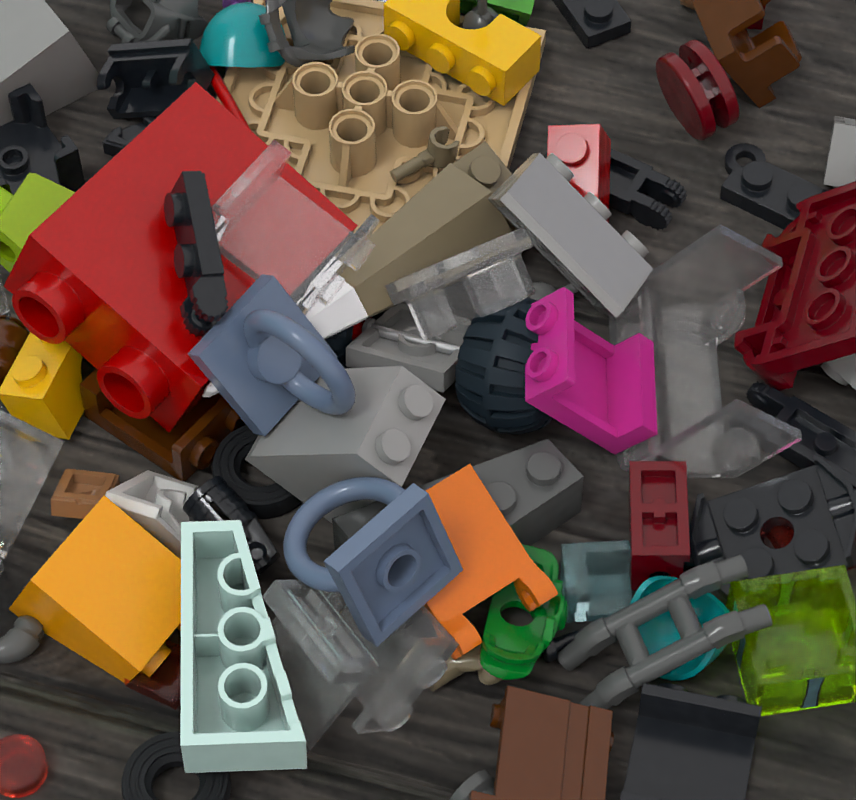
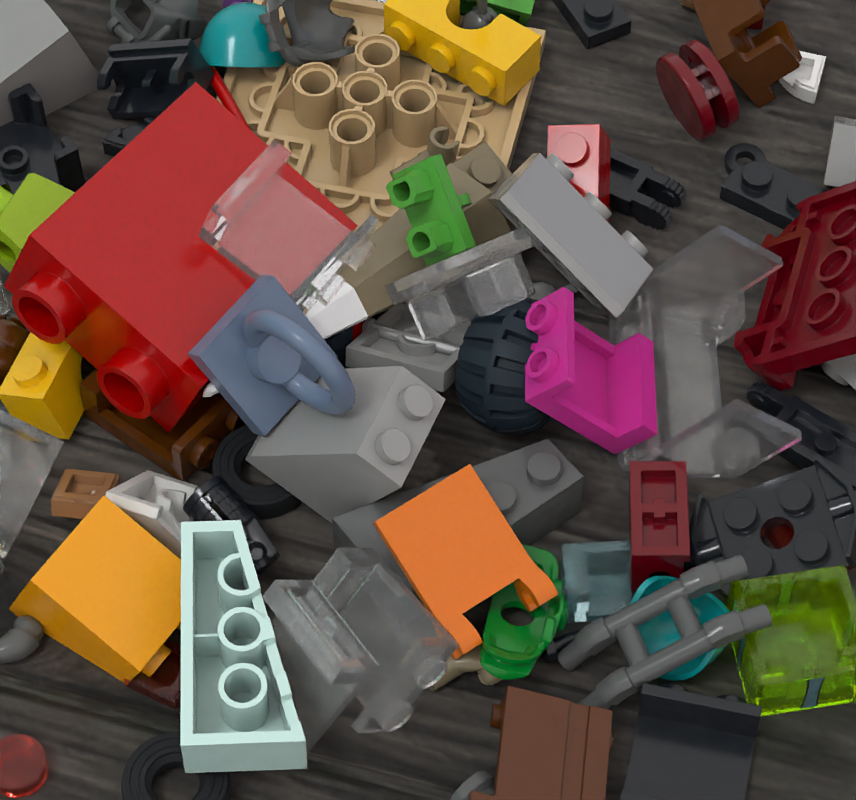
(196, 252): black hinge -> none
(386, 565): sand blue tile -> none
(432, 210): none -> bright green hips
(806, 79): none -> white tile

